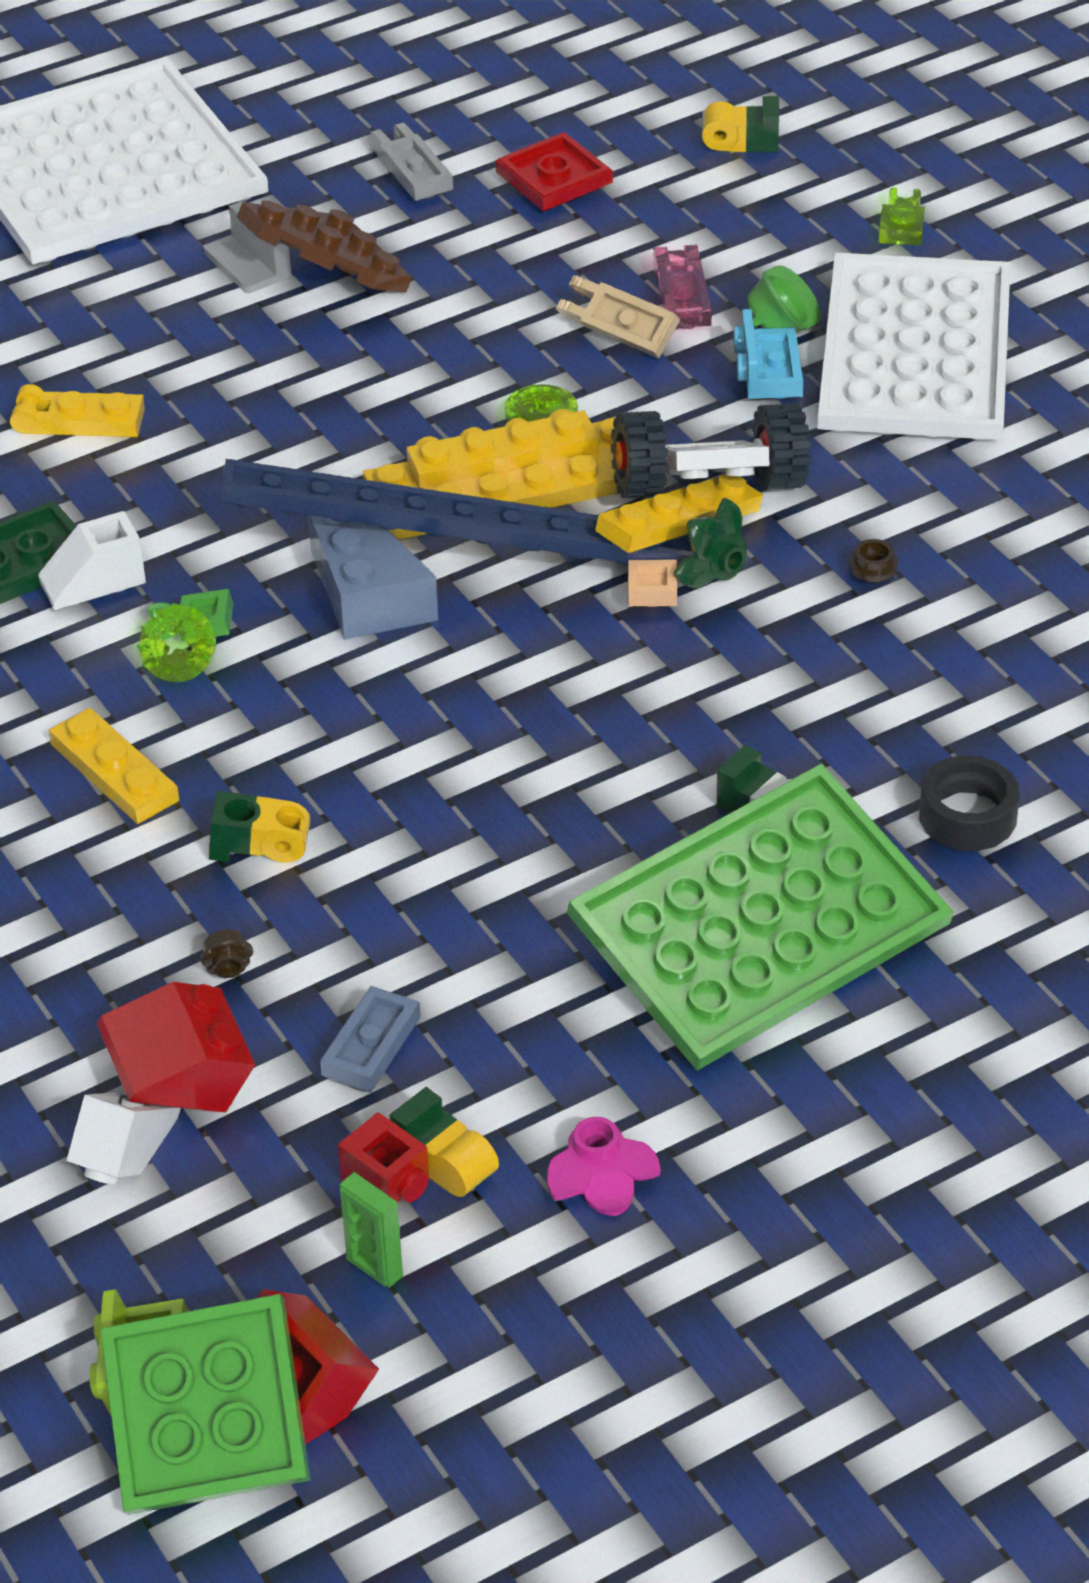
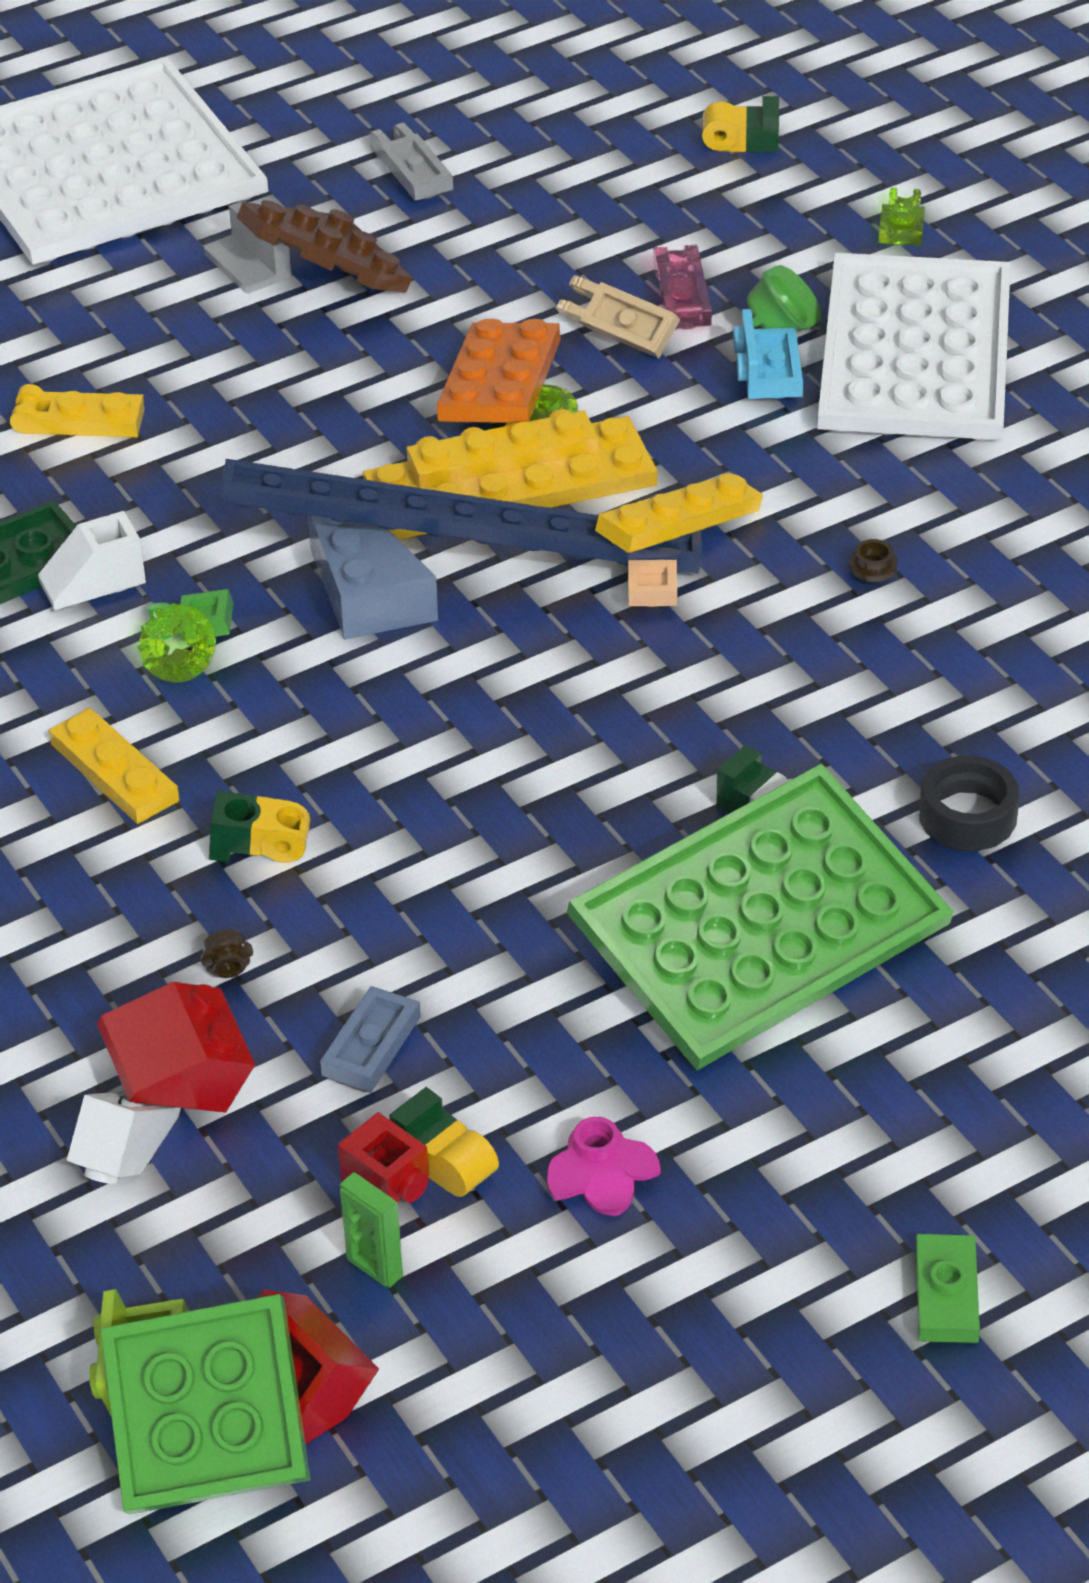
(499, 372): none -> orange plate
(554, 171): red plate -> none
(716, 547): dark green plate -> none
(775, 452): black plate -> none
(947, 1288): none -> bright green plate

